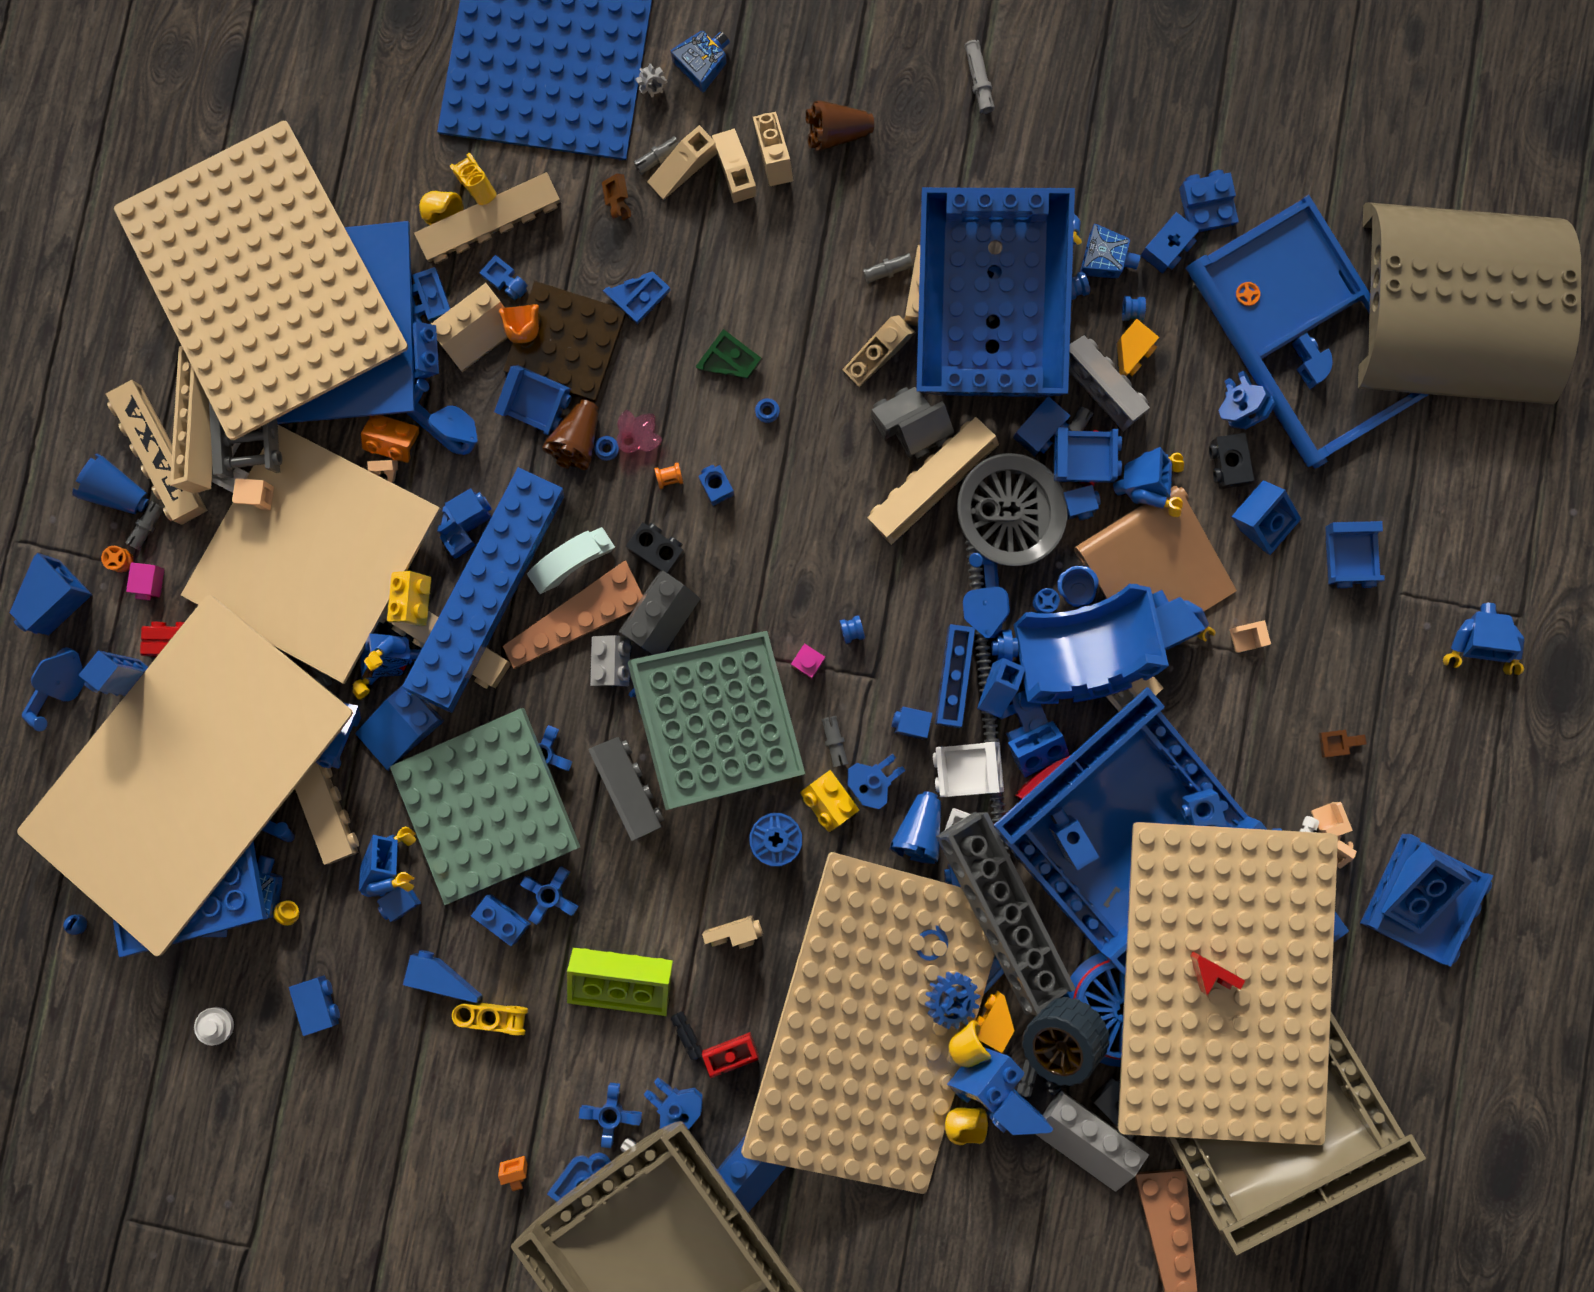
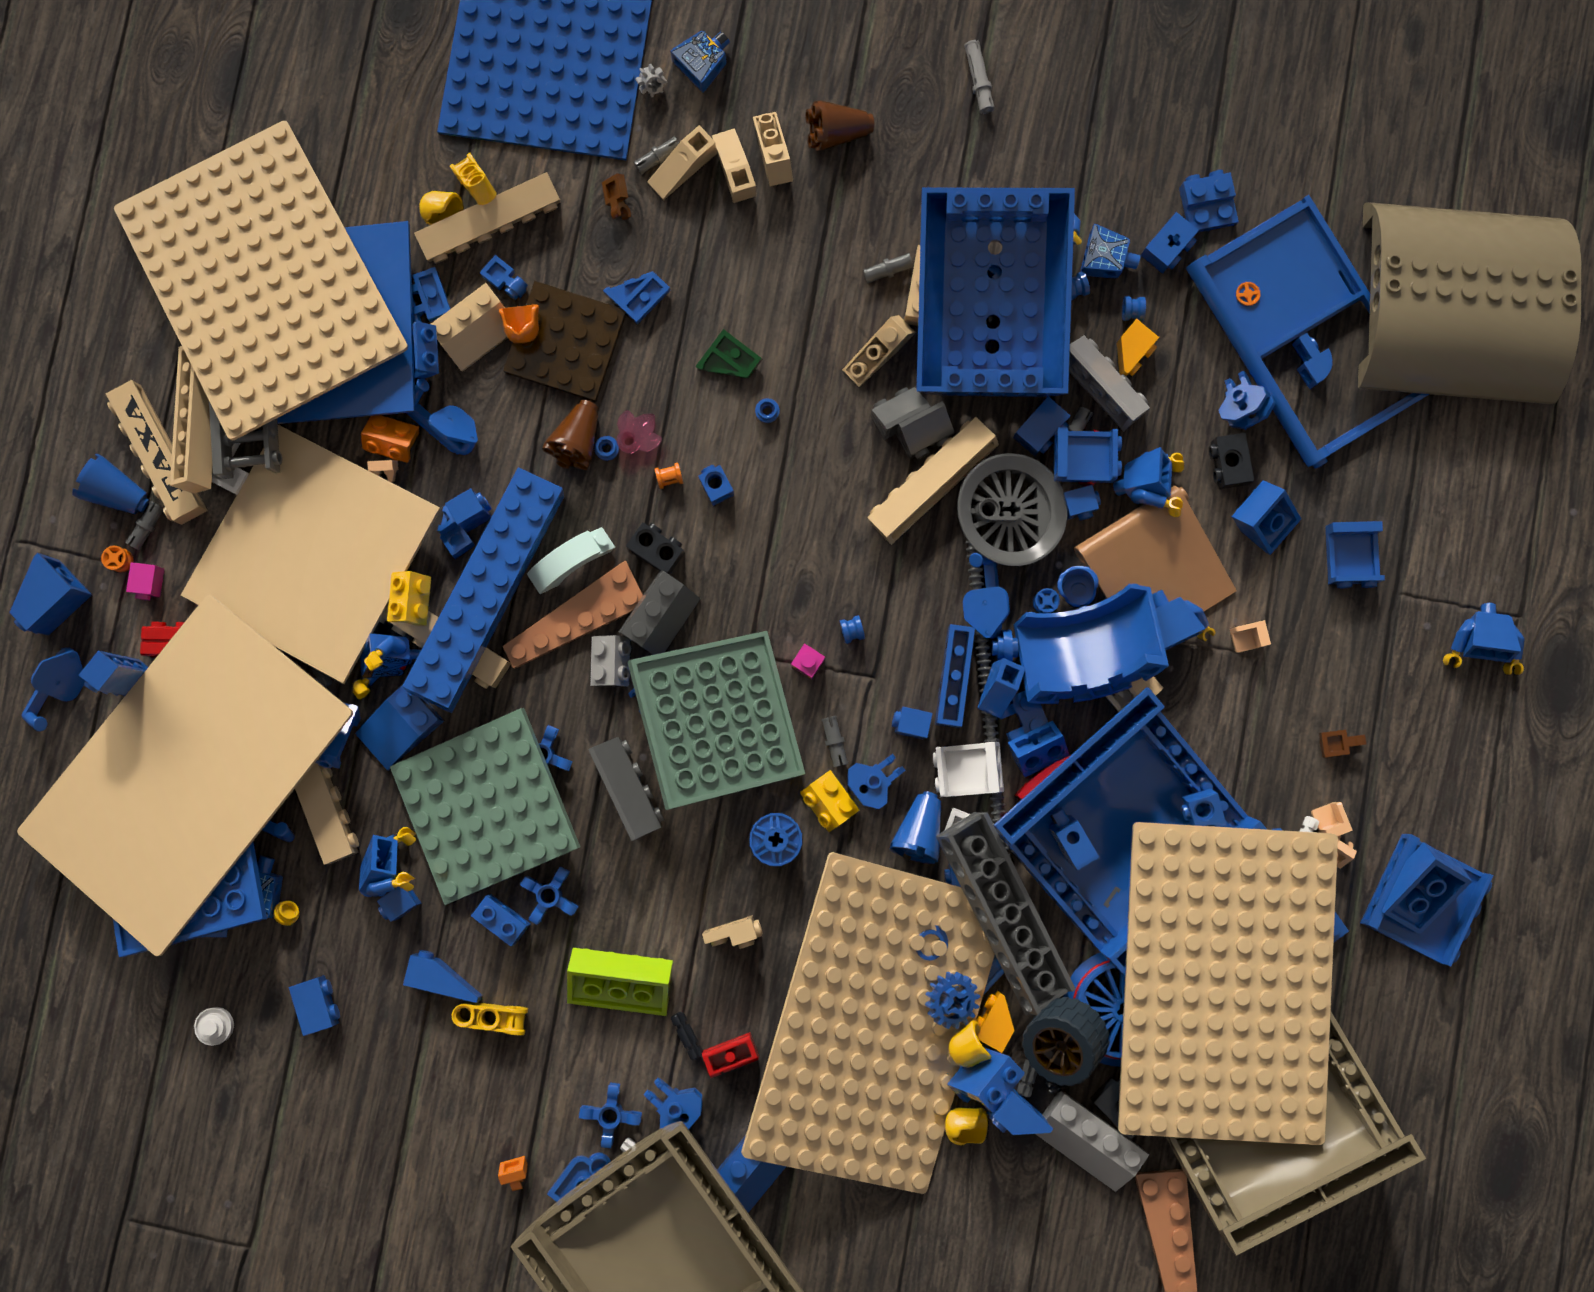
(78, 927): blue hinge -> none
(253, 493): light nougat panel -> none
(533, 399): blue panel -> none
(1208, 972): red slope -> none

